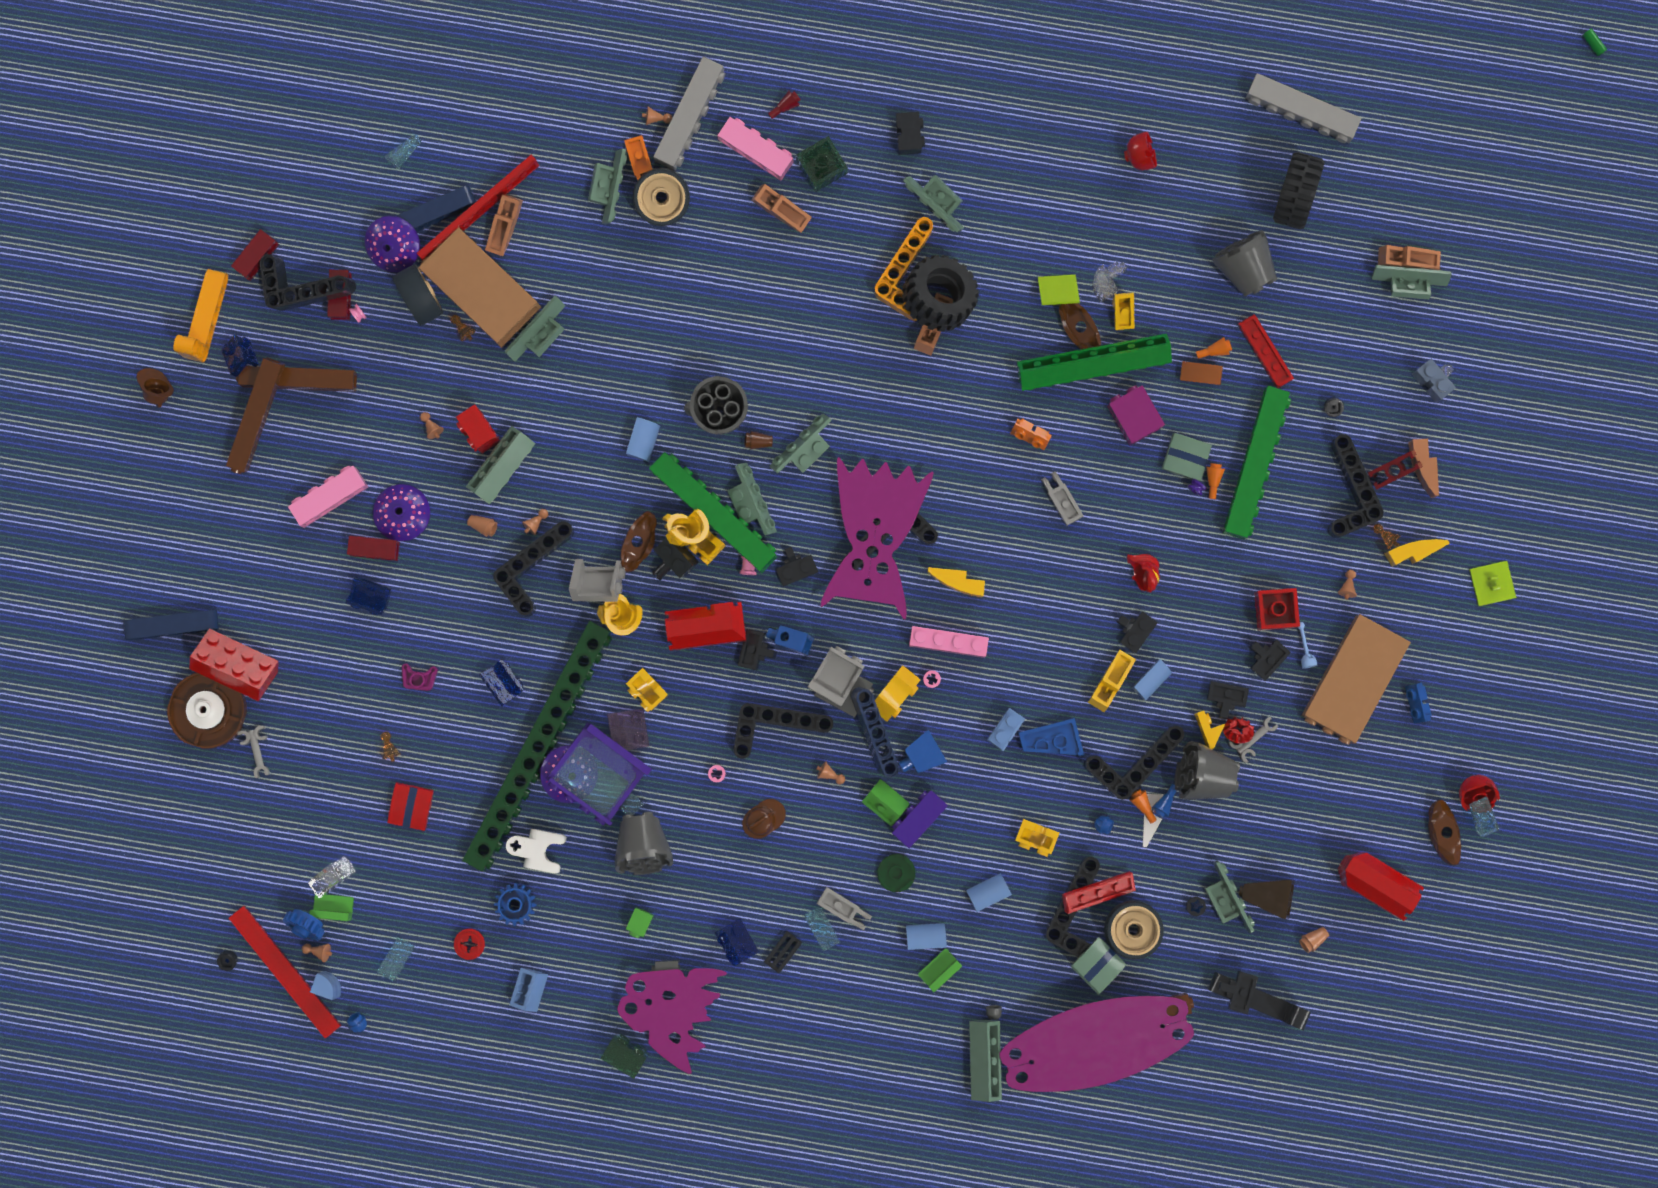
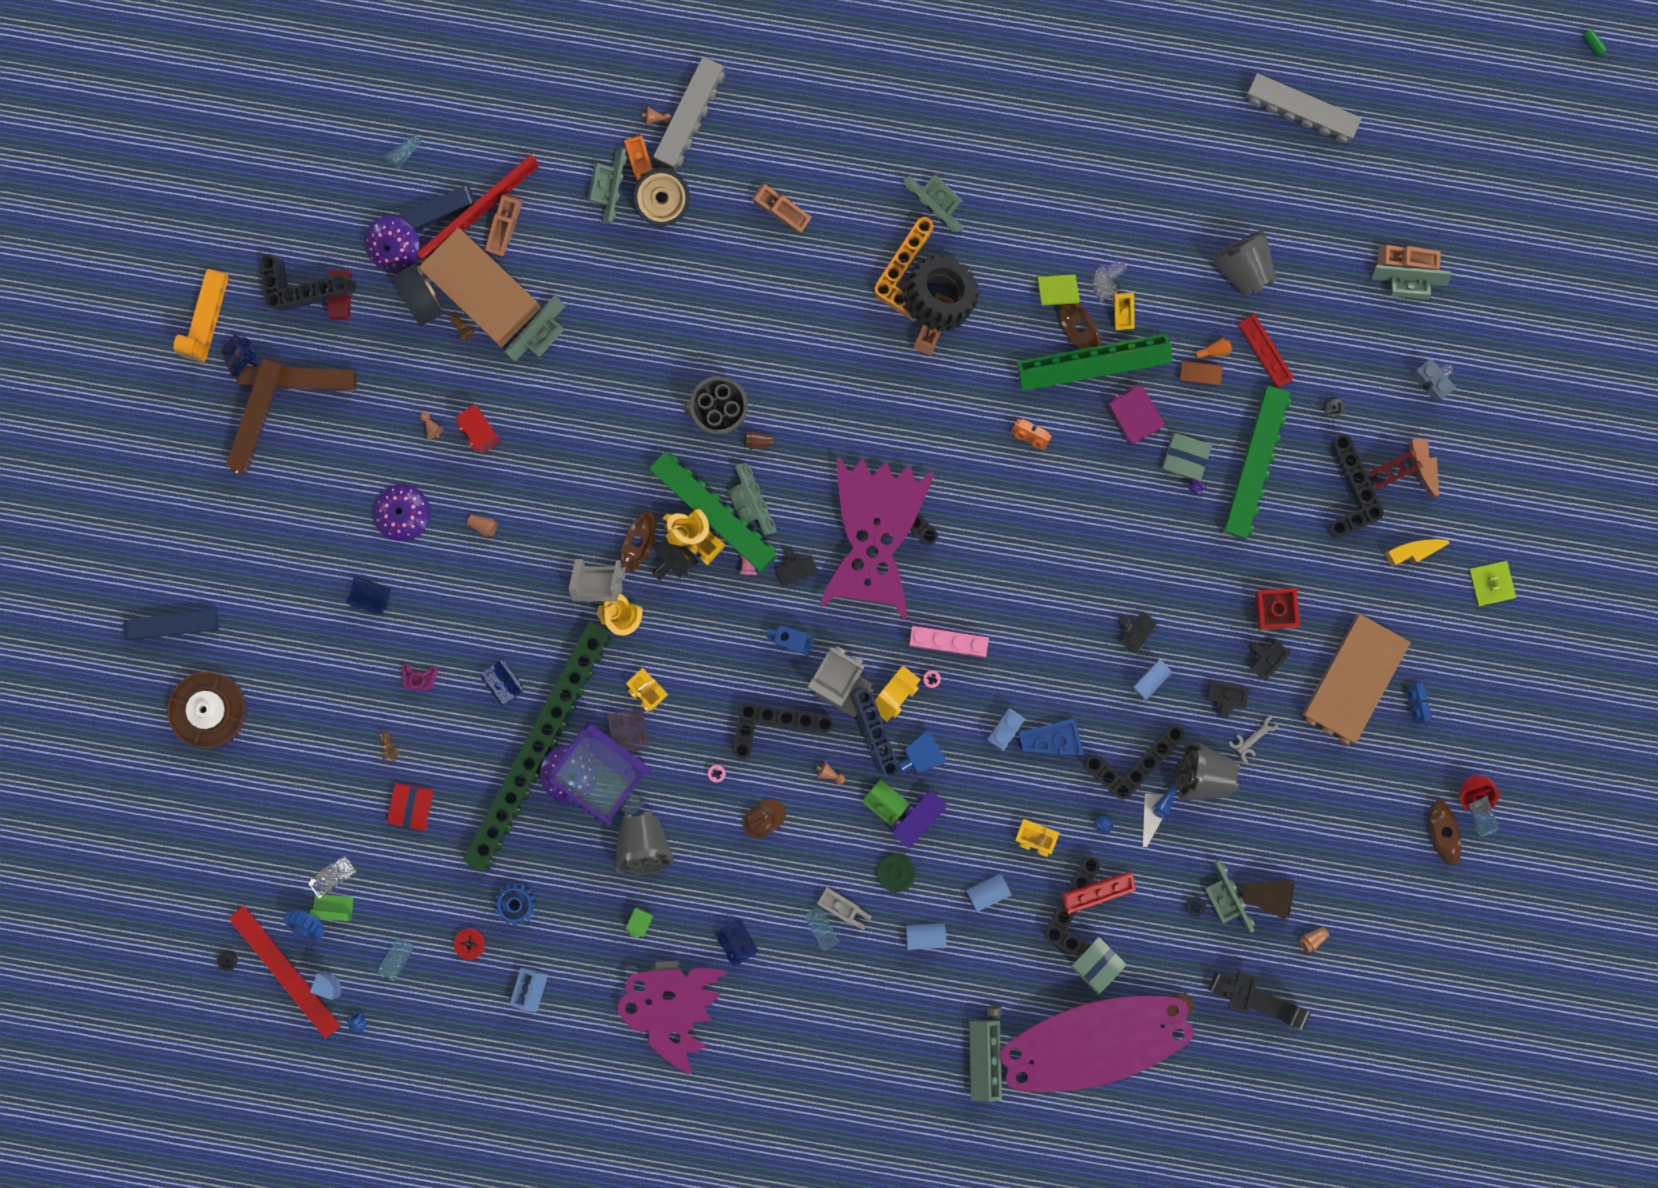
(154, 386): reddish brown piece -> none
(233, 664): brick -> none
(249, 260): dark red piece -> none
(253, 737): light grey bar -> none
(322, 952): nougat piece -> none
(327, 496): bright pink brick -> none
(357, 313): bright pink bush -> none
(373, 548): dark red piece -> none
(500, 465): sand green brick -> none
(529, 563): black beam -> none
(532, 524): nougat piece -> none
(534, 849): white piece -> none
(625, 1055): clear green brick -> none
(643, 439): medium blue brick -> none
(705, 626): red brick -> none
(754, 650): black hinge -> none
(755, 148): bright pink brick -> none
(773, 965): black tile -> none
(788, 102): dark red cone -> none
(805, 448): sand green bracket -> none
(821, 164): clear green brick -> none
(910, 139): black brick -> none
(939, 970): bright green panel -> none
(957, 581): yellow slope -> none
(1063, 500): light grey hinge -> none
(1111, 681): yellow slope -> none
(1140, 152): red cylinder -> none
(1141, 801): orange cone -> none
(1145, 571): red hair -> none
(1149, 929): tan wheel -> none
(1209, 734): yellow slope -> none
(1214, 476): orange cone -> none
(1234, 735): red gear -> none
(1298, 190): black tyre -> none
(1307, 660): light blue hinge -> none
(1348, 589): nougat piece -> none
(1380, 884): red brick -> none
(1389, 538): clear orange piece -> none

